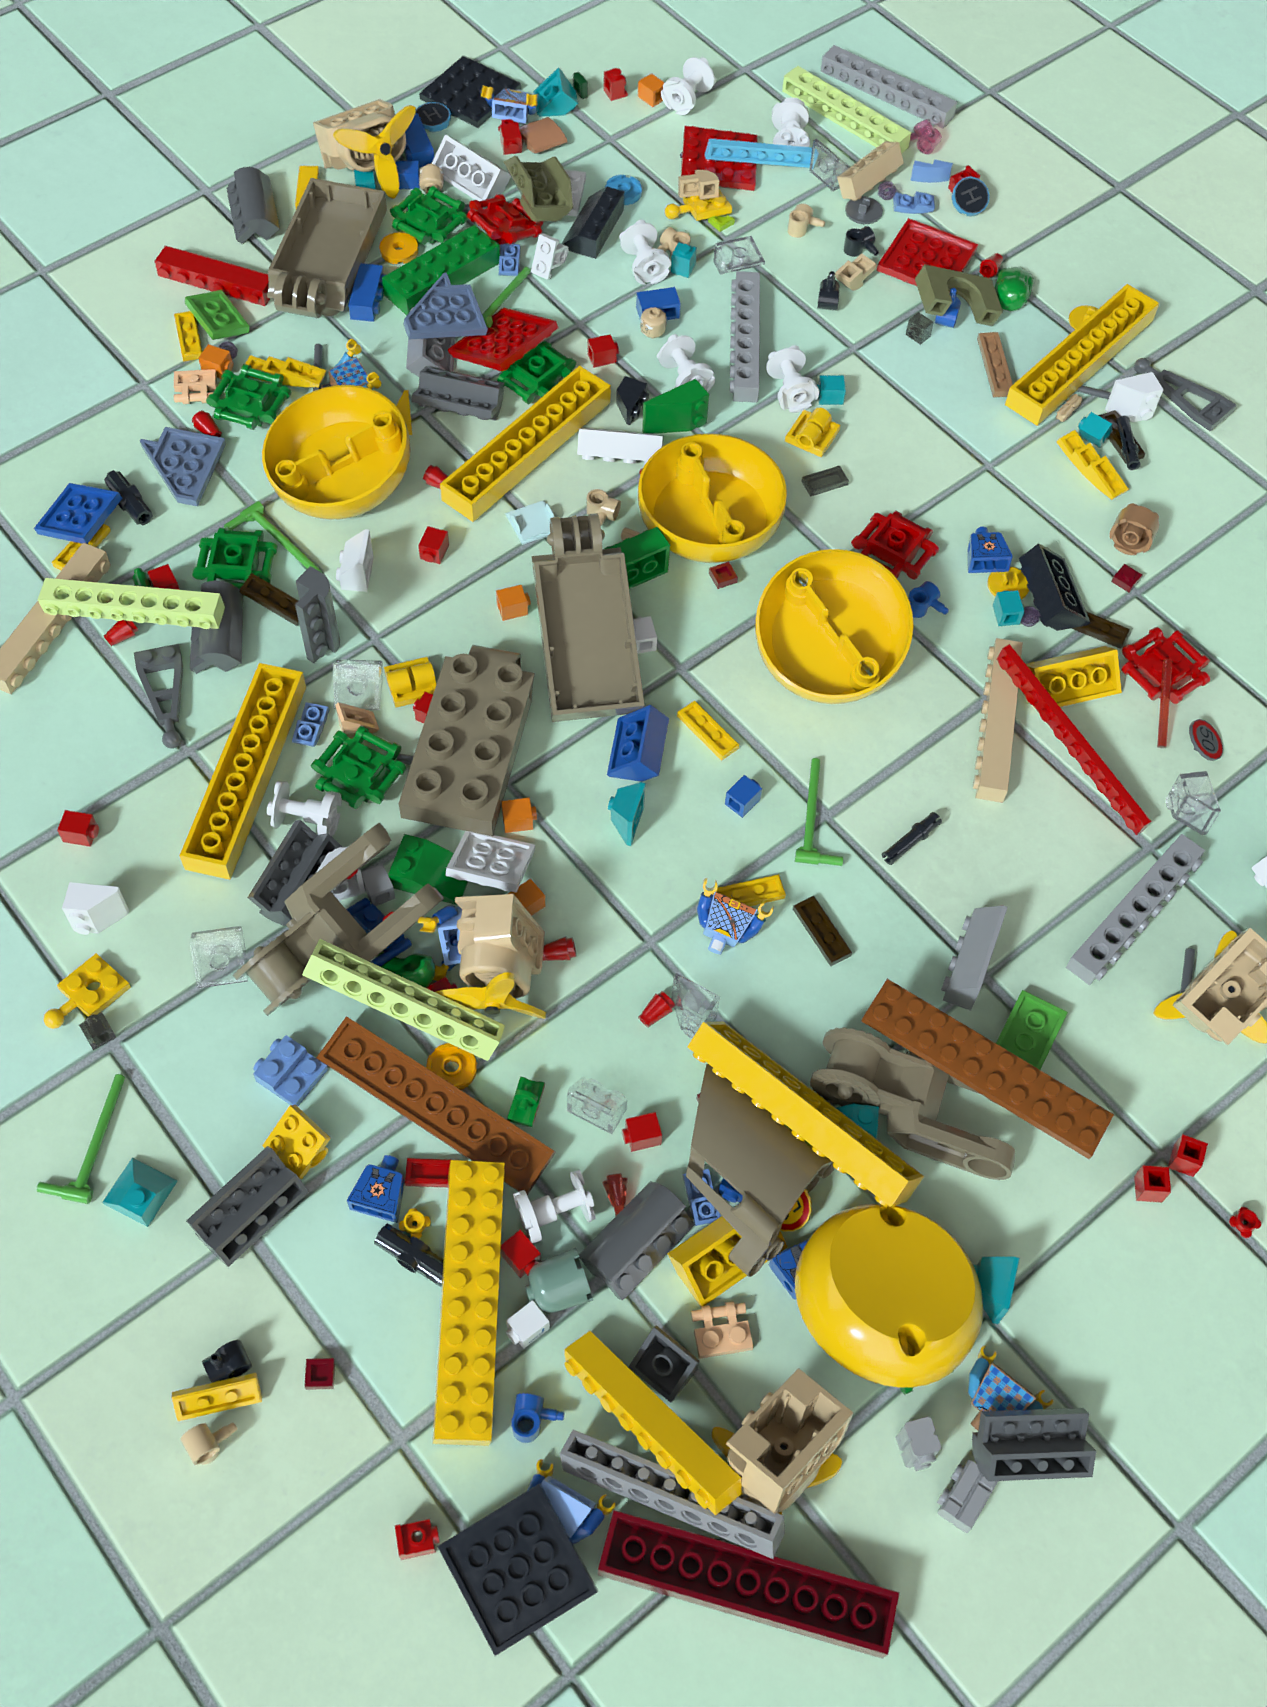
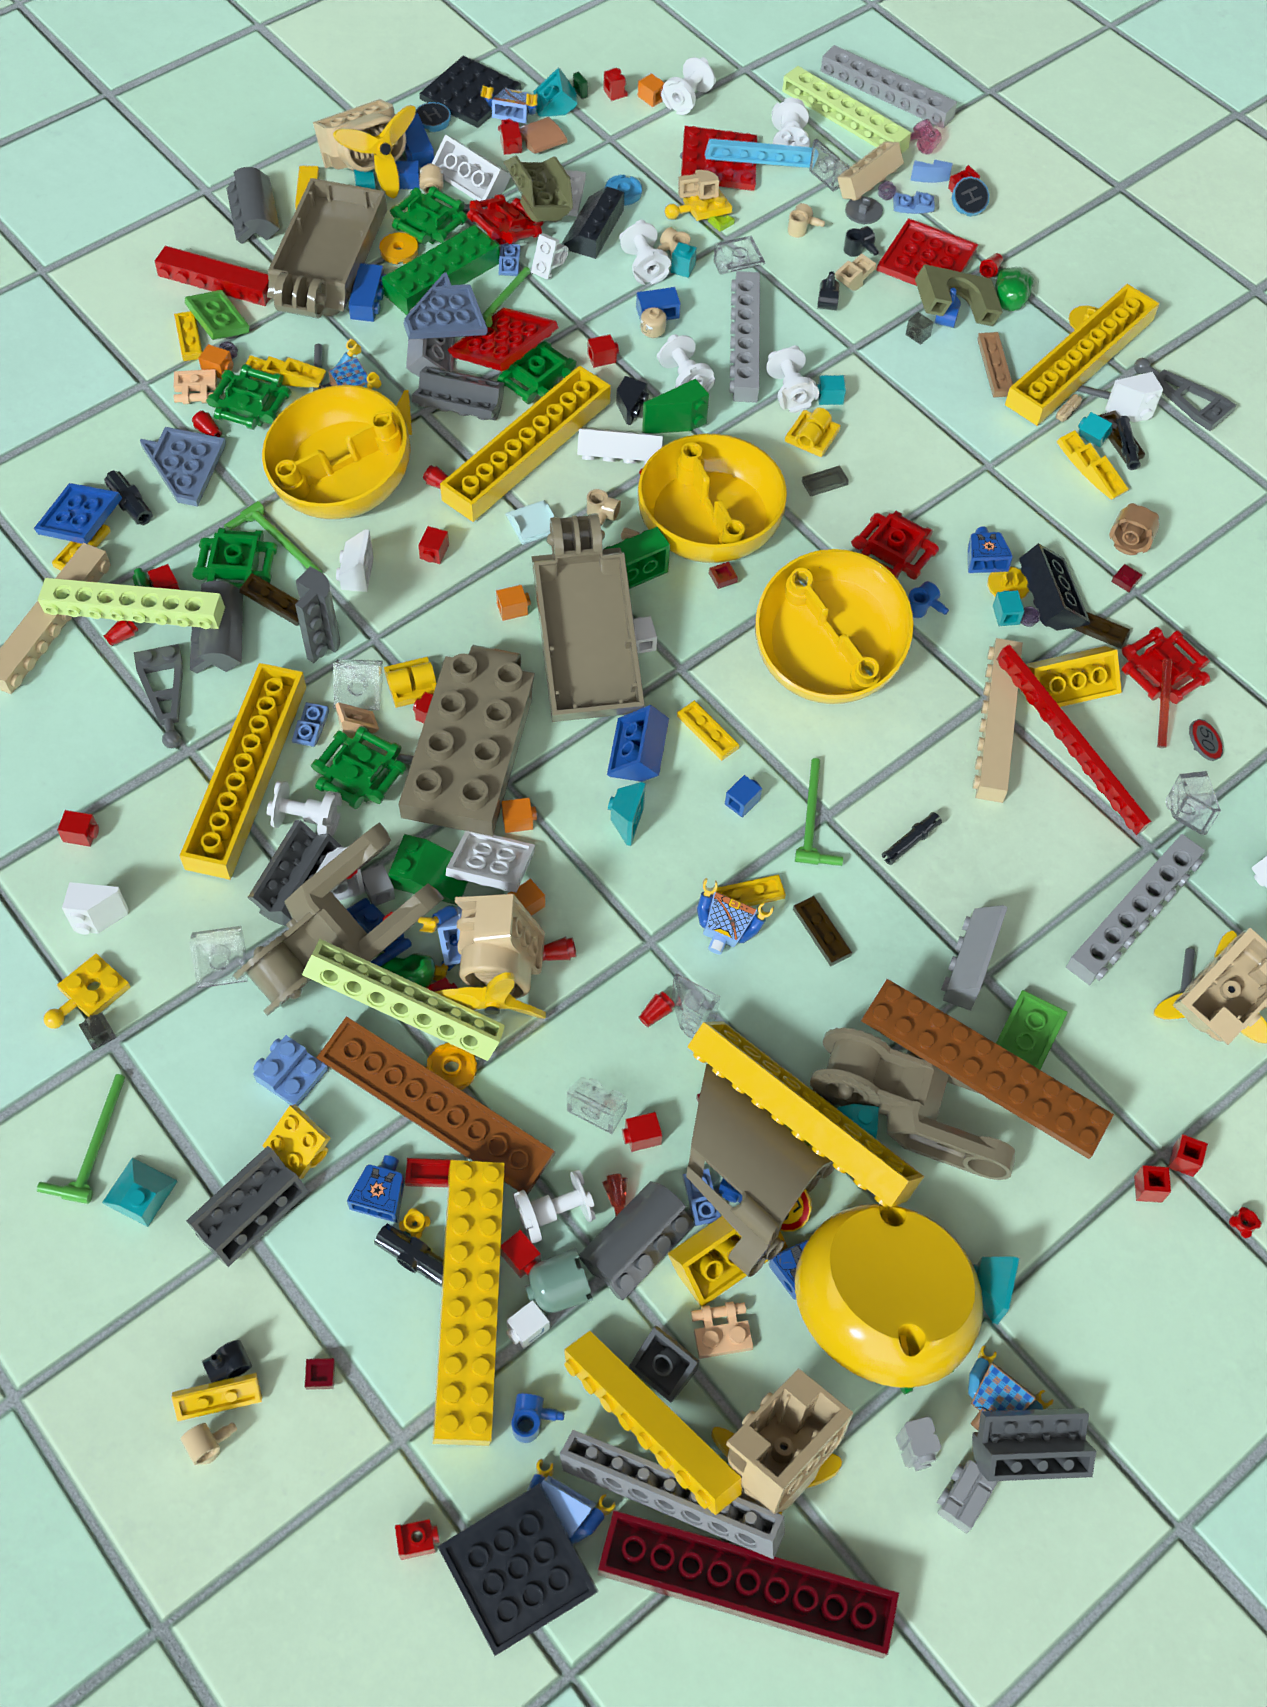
(526, 1102): green hips -> none

